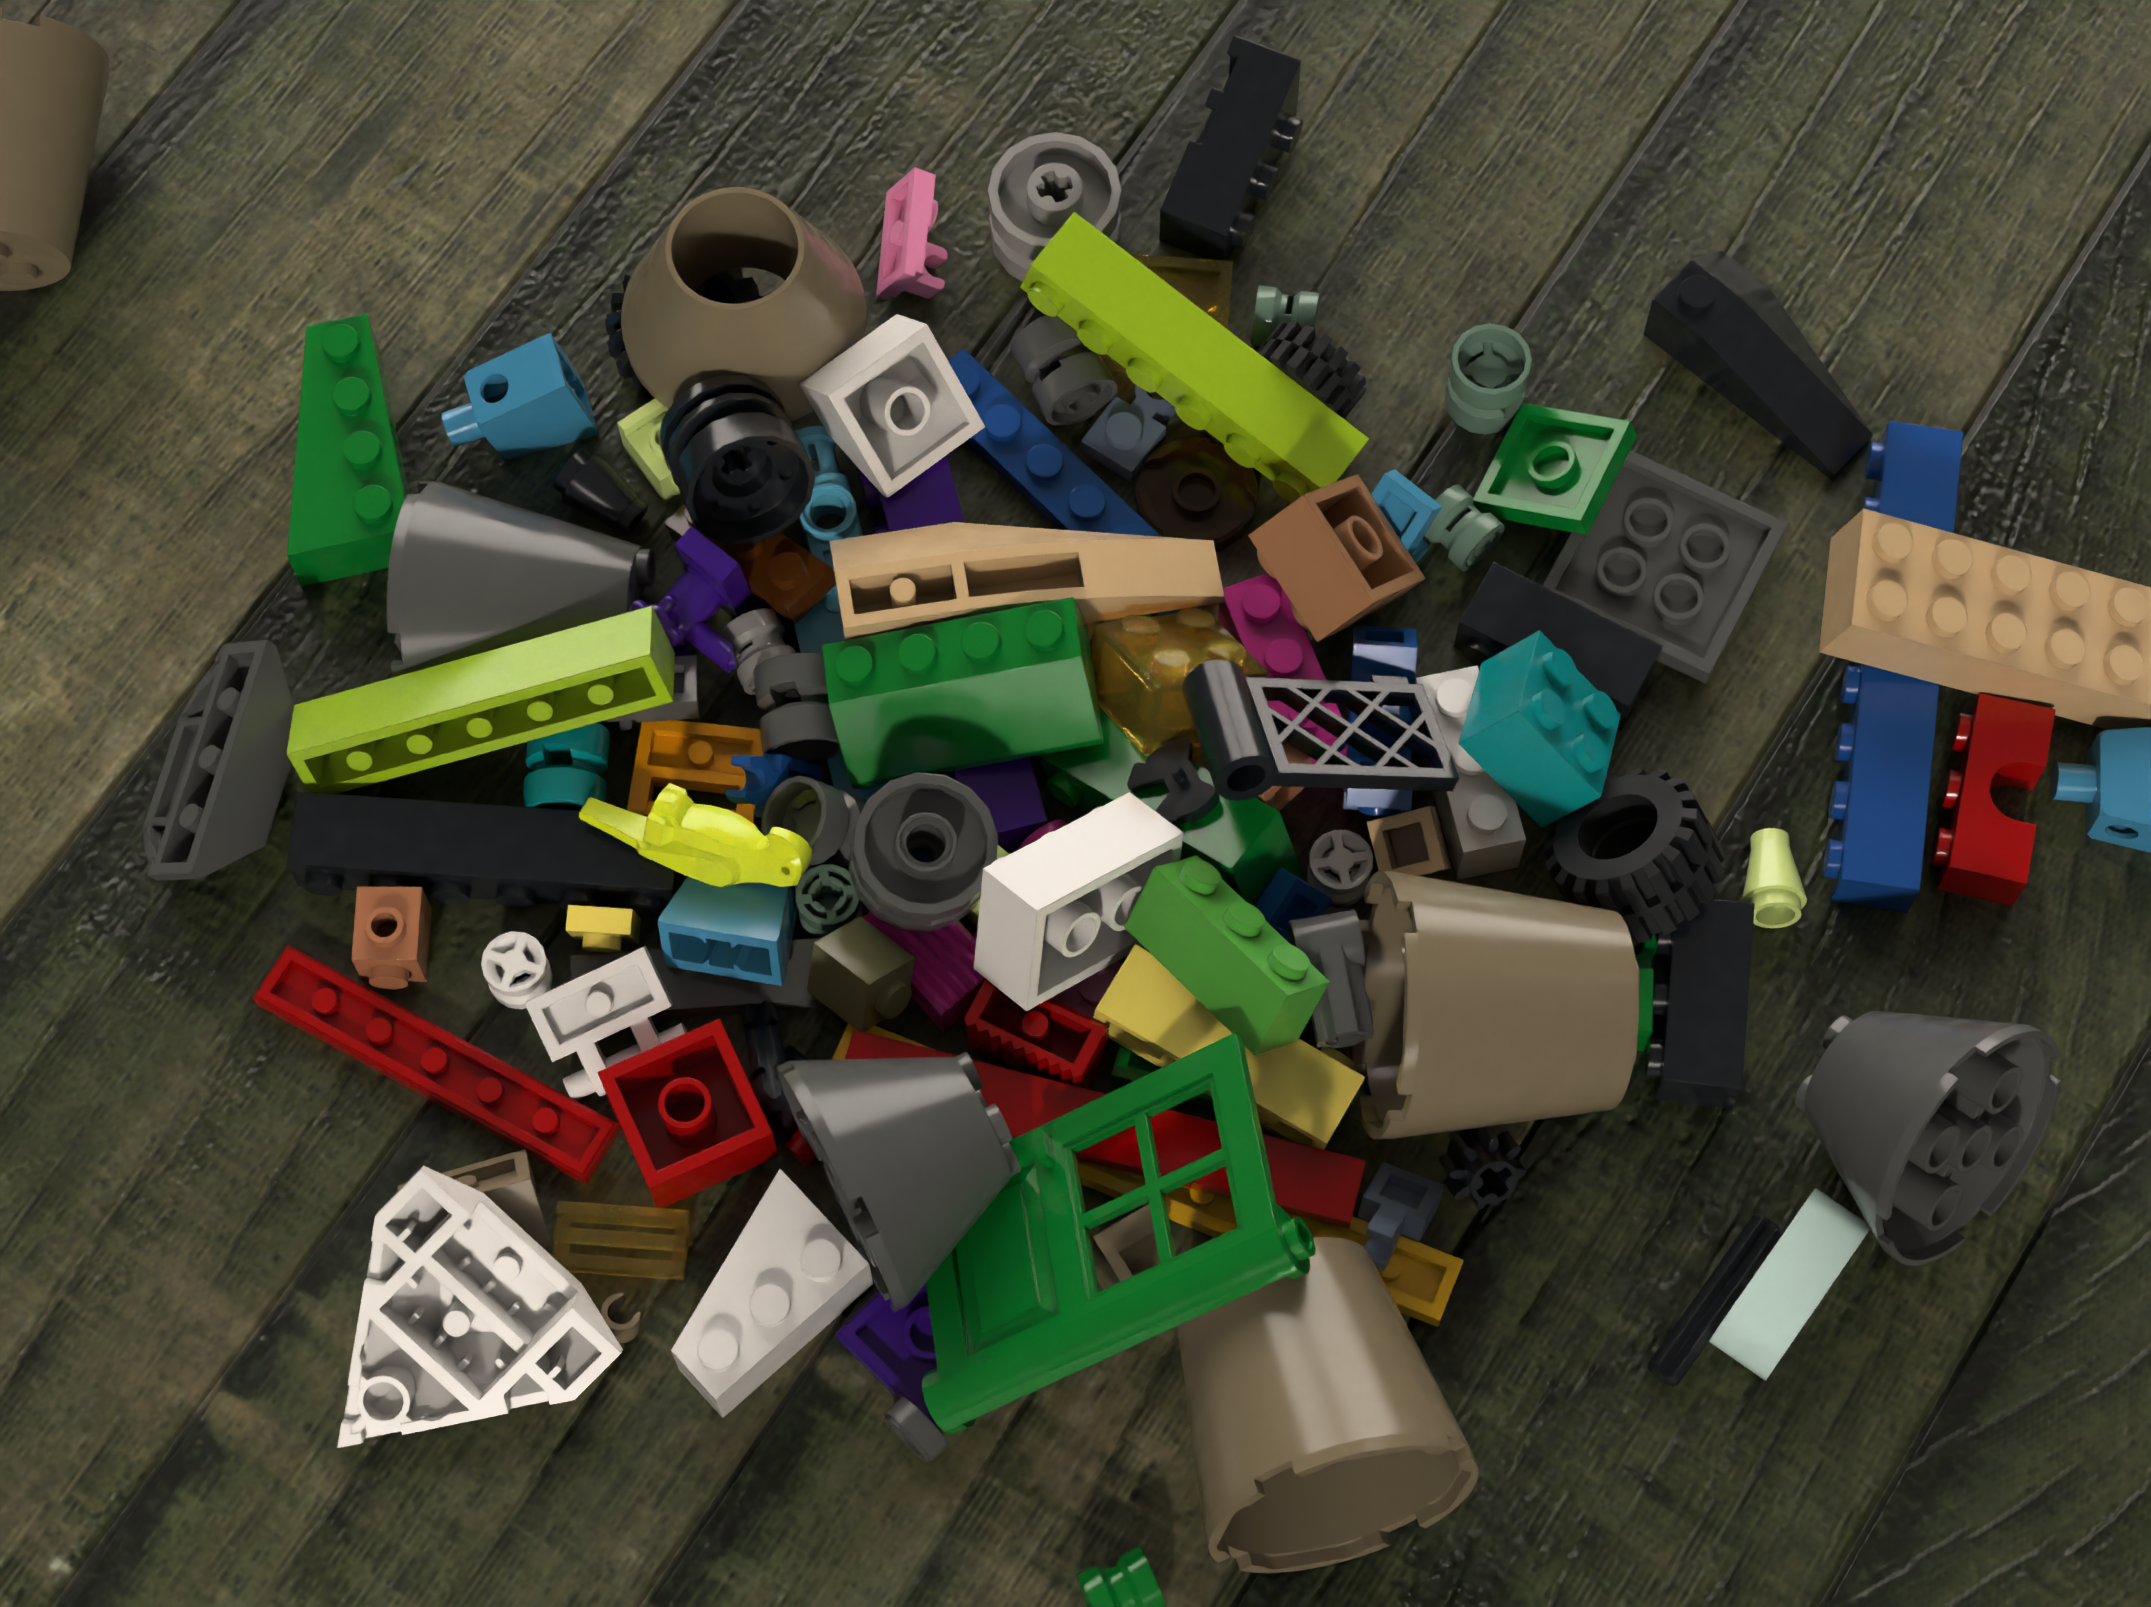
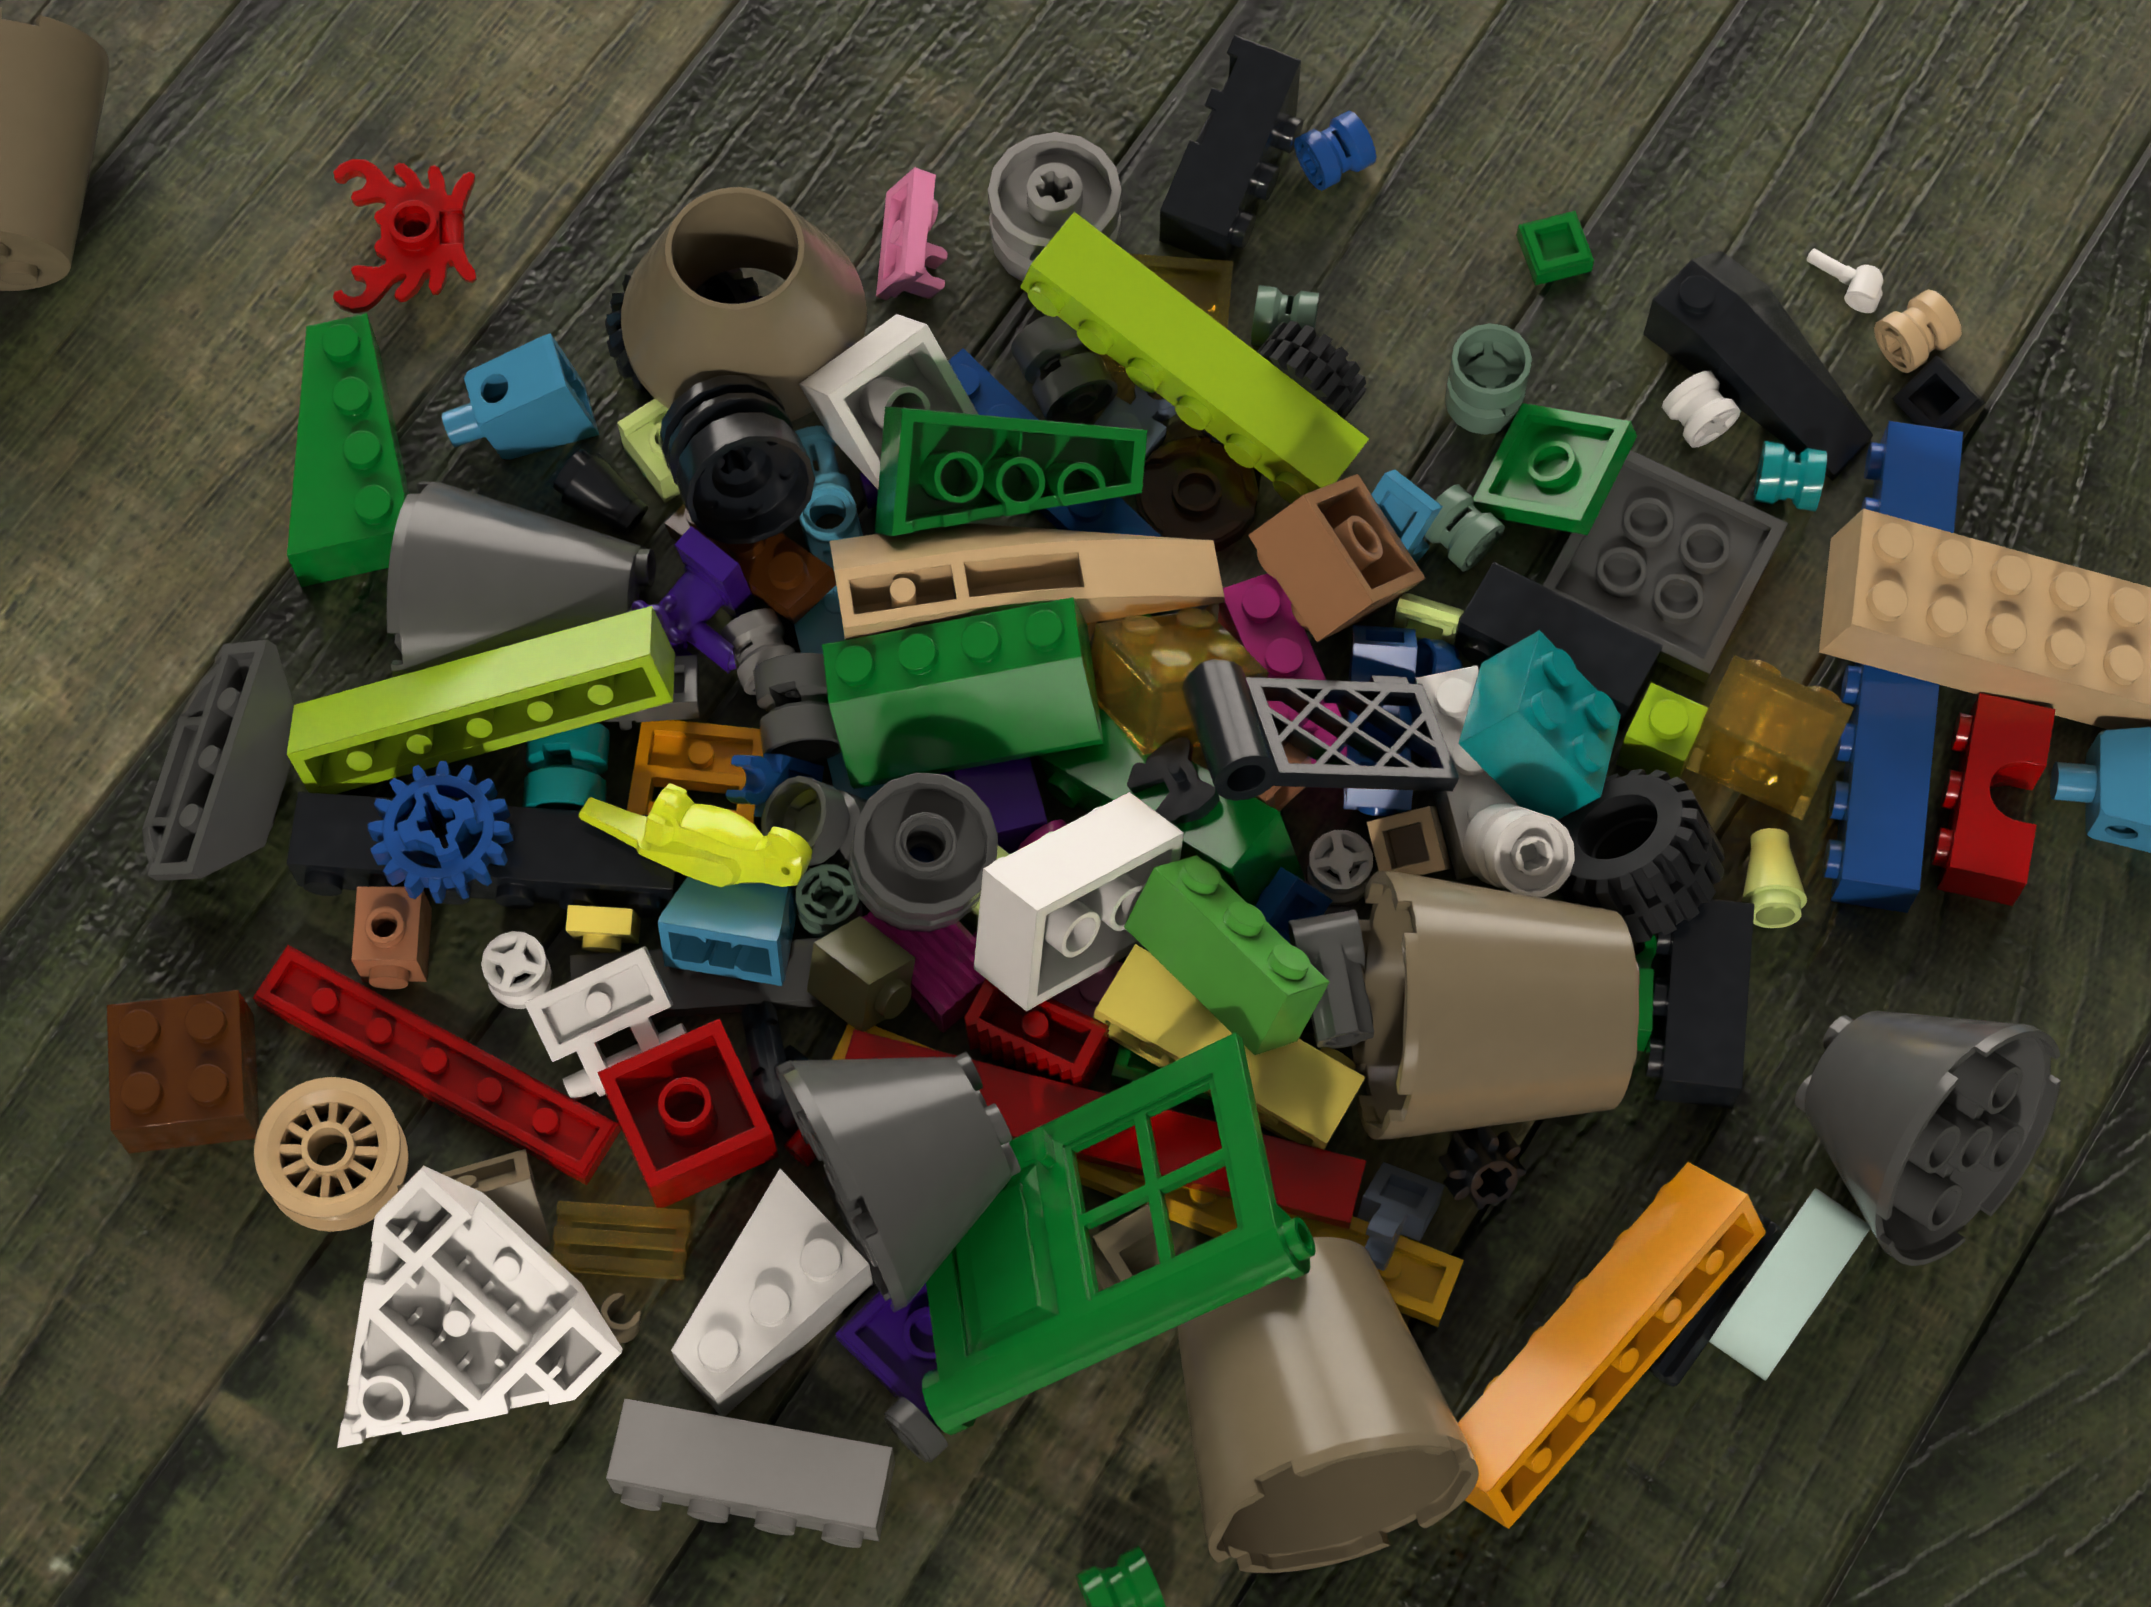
(182, 1071): none -> reddish brown brick
(285, 1122): none -> tan wheel
(413, 841): none -> blue gear
(418, 232): none -> red animal
(751, 1472): none -> light grey brick
(980, 467): none -> green wedge
(1335, 150): none -> blue wheel
(1428, 617): none -> yellowish green slope
(1436, 657): none -> blue hinge
(1503, 852): none -> white wheel
(1555, 248): none -> green tile
(1605, 1338): none -> light orange brick
(1662, 733): none -> lime brick
(1701, 409): none -> white wheel
(1769, 736): none -> clear yellow brick
(1790, 476): none -> teal wheel
(1864, 282): none -> white hand
(1913, 334): none -> tan wheel
(1938, 397): none -> black slope

